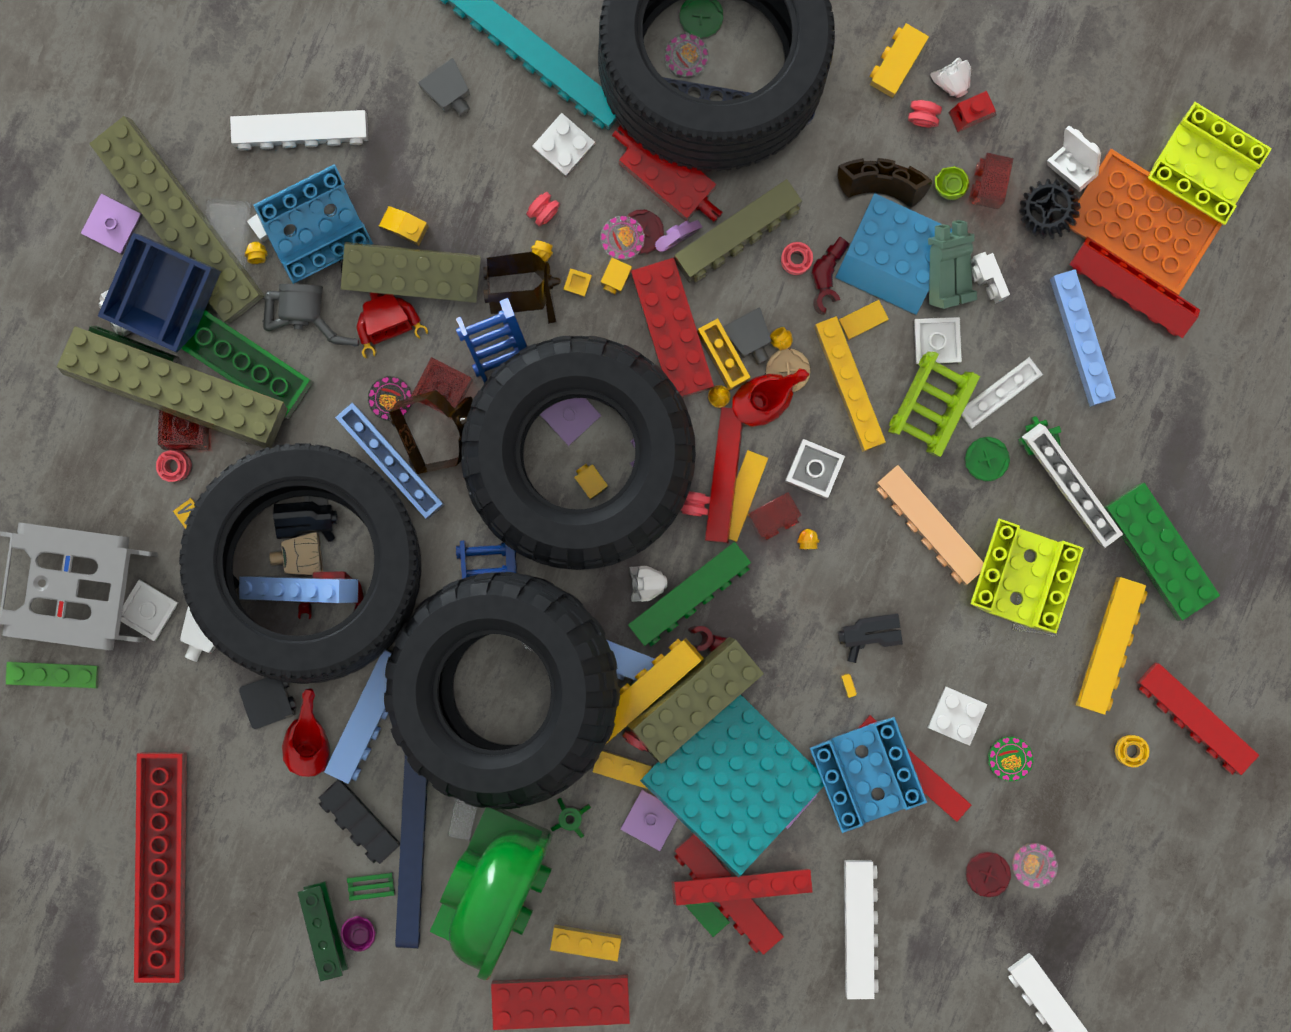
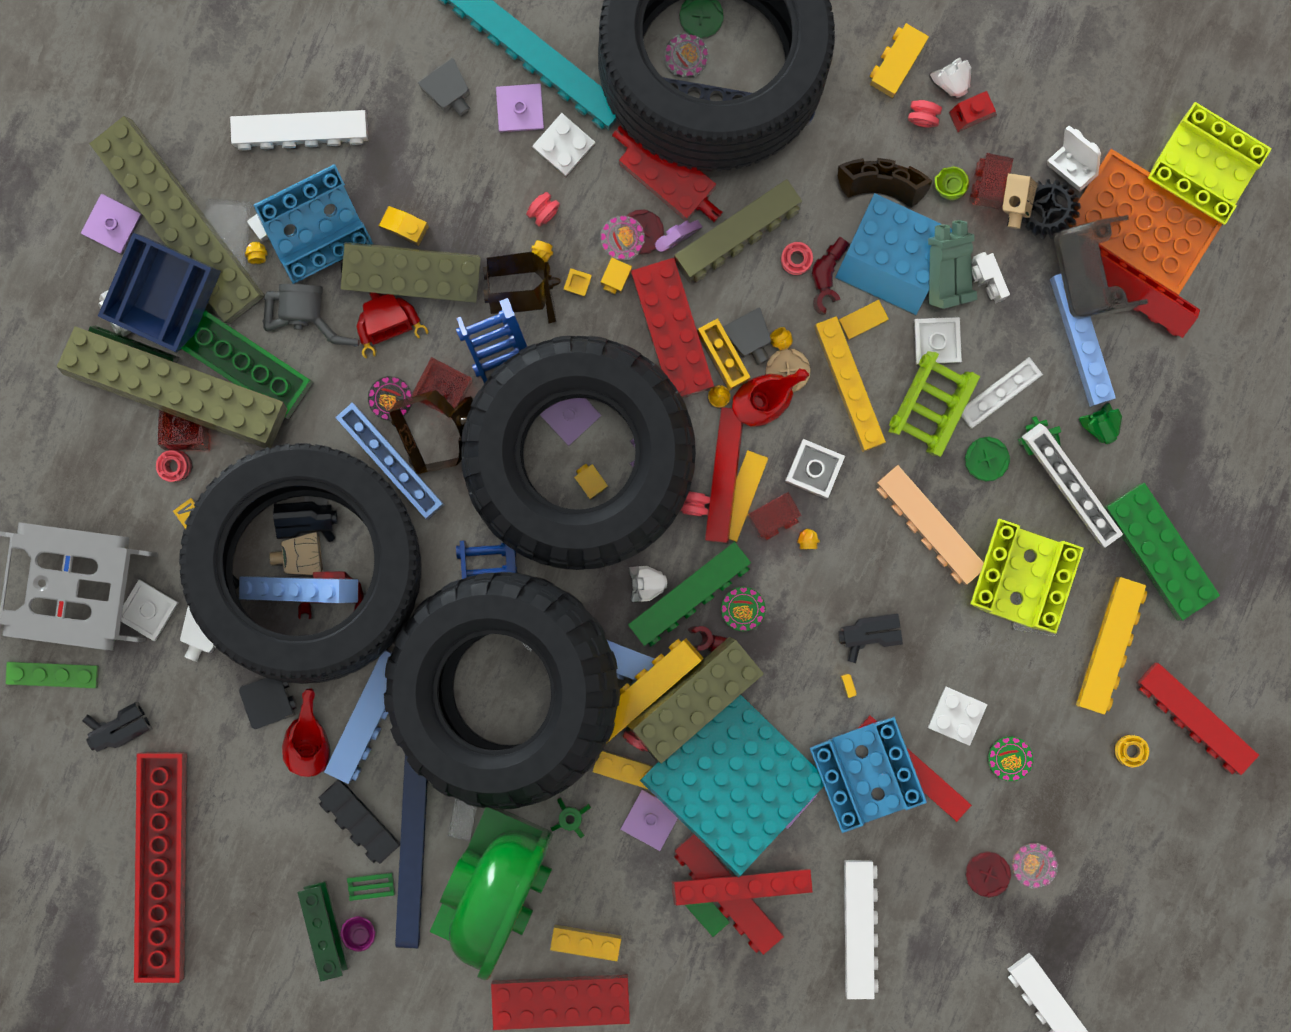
(105, 735): none -> black piece
(519, 108): none -> lavender plate
(743, 609): none -> green tile
(1022, 190): none -> tan torso
(1084, 270): none -> clear smoke windscreen
(1103, 424): none -> green brick

